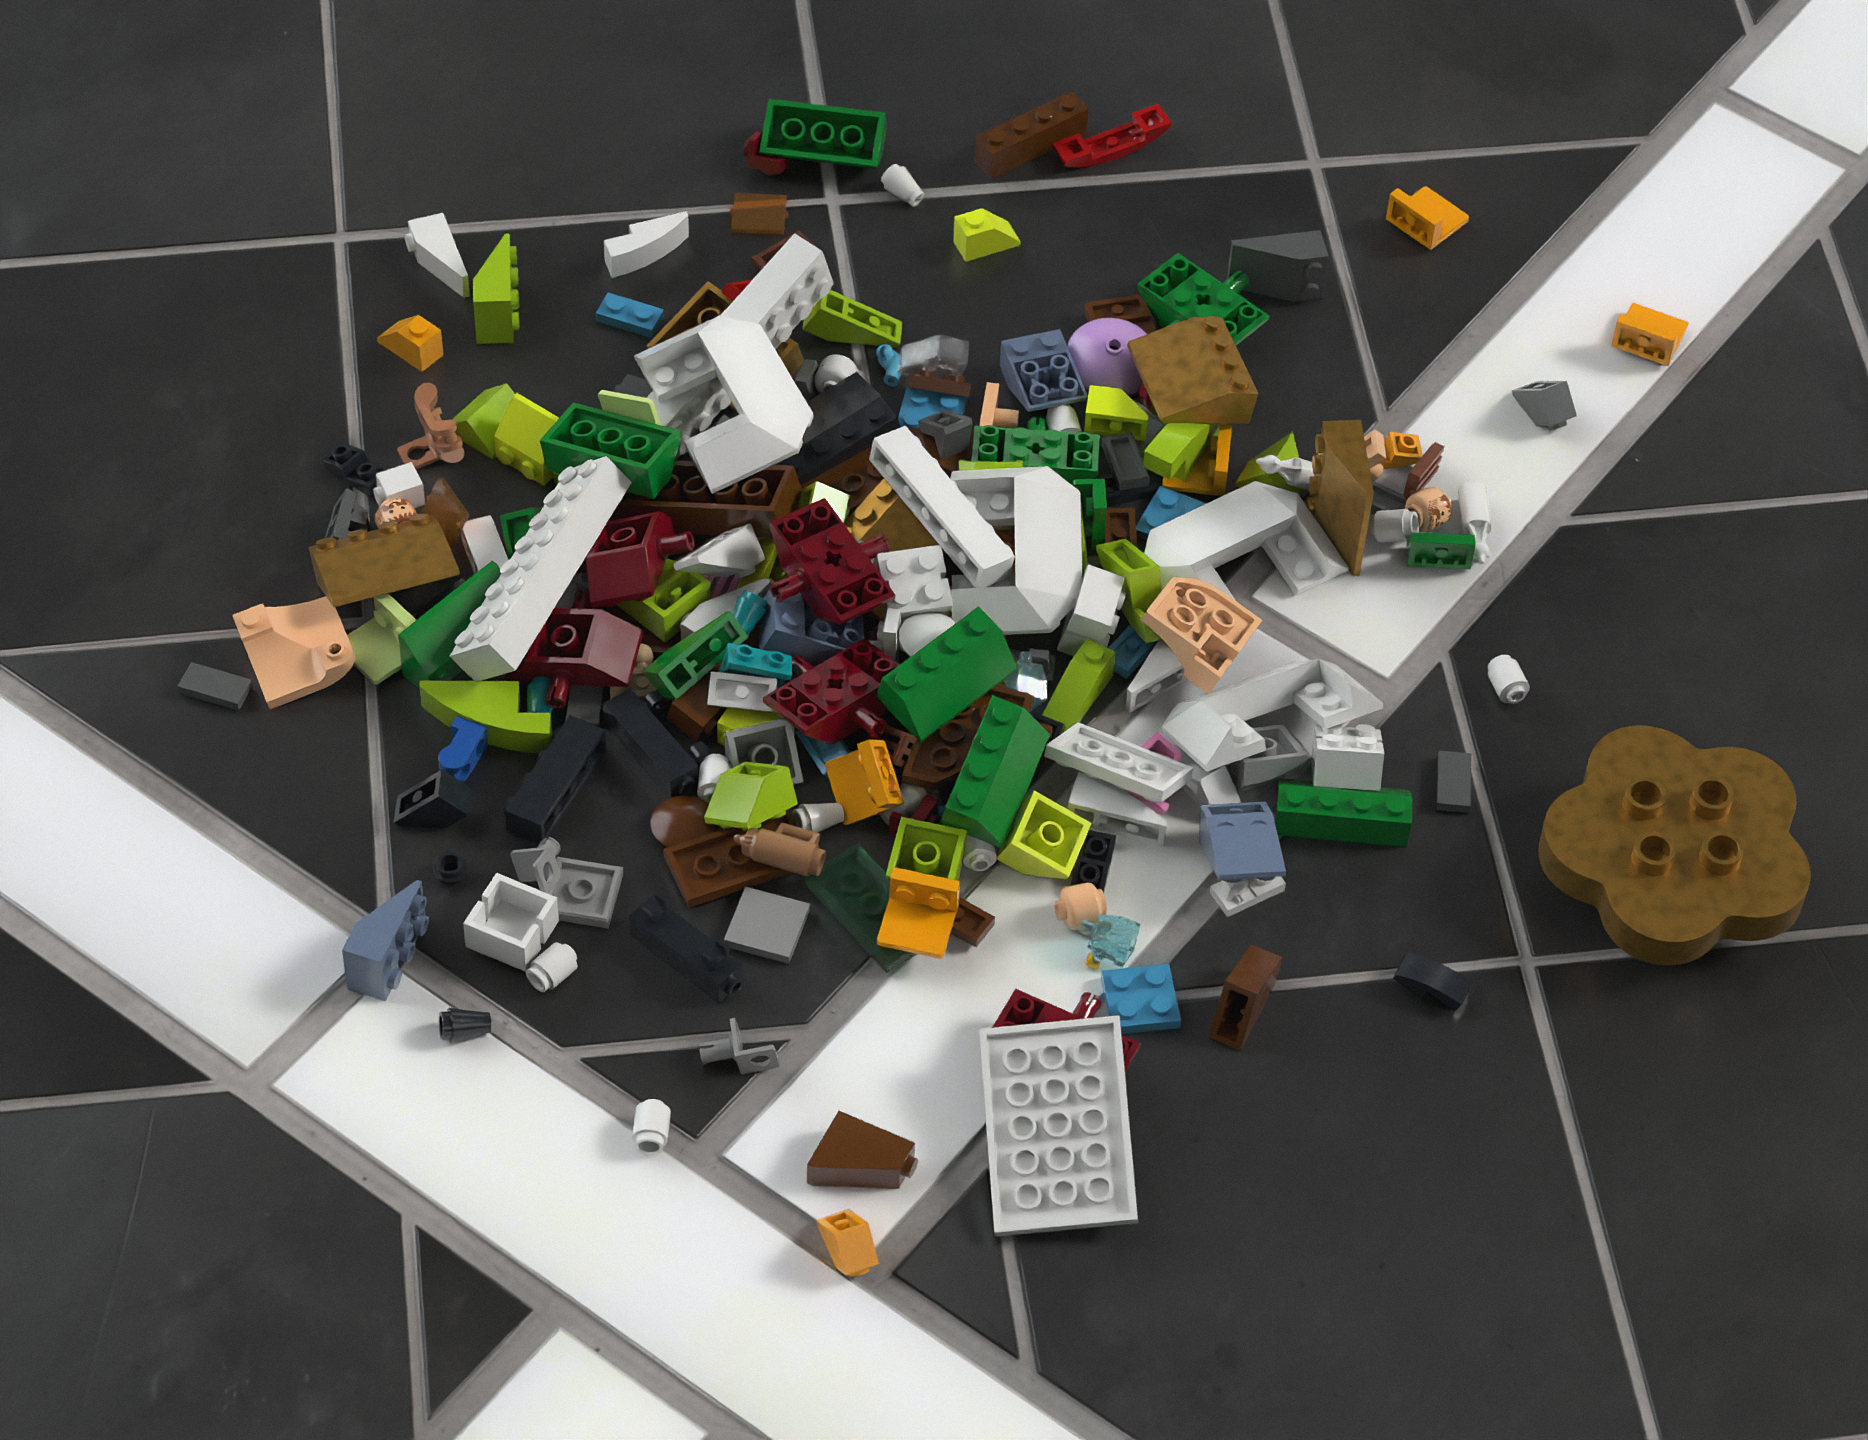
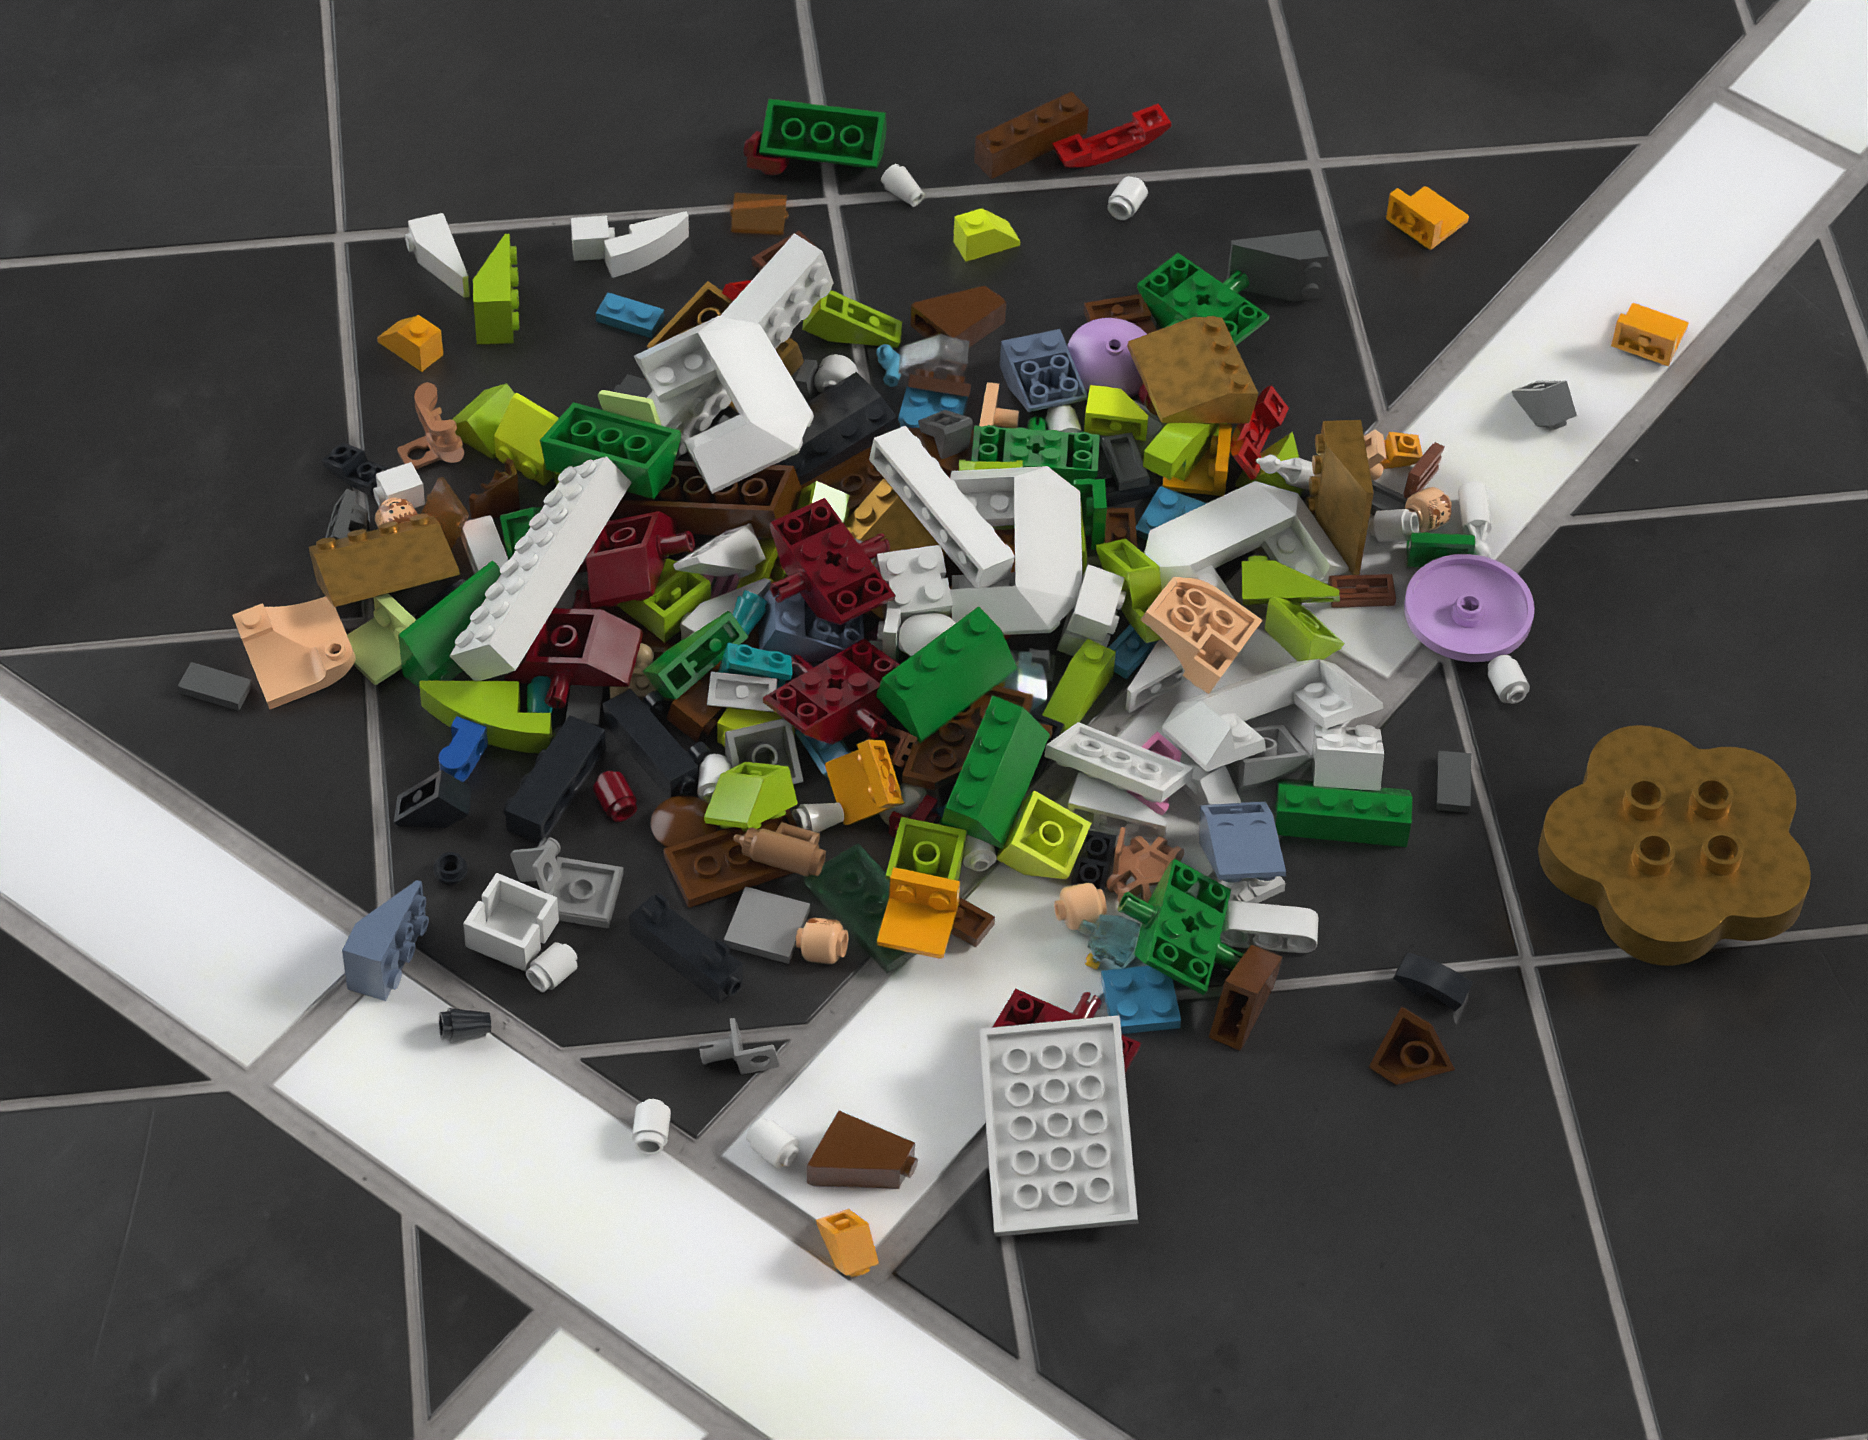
(500, 494): none -> reddish brown slope
(589, 237): none -> white brick
(615, 795): none -> dark red brick
(773, 1143): none -> white brick
(822, 940): none -> light nougat head
(960, 315): none -> reddish brown slope
(1127, 198): none -> white brick
(1142, 862): none -> nougat piece
(1183, 926): none -> green slope
(1250, 437): none -> red slope
(1270, 578): none -> lime slope
(1270, 927): none -> white beam
(1299, 630): none -> lime slope
(1363, 595): none -> copper tile
(1410, 1051): none -> reddish brown slope
(1469, 607): none -> lavender dish

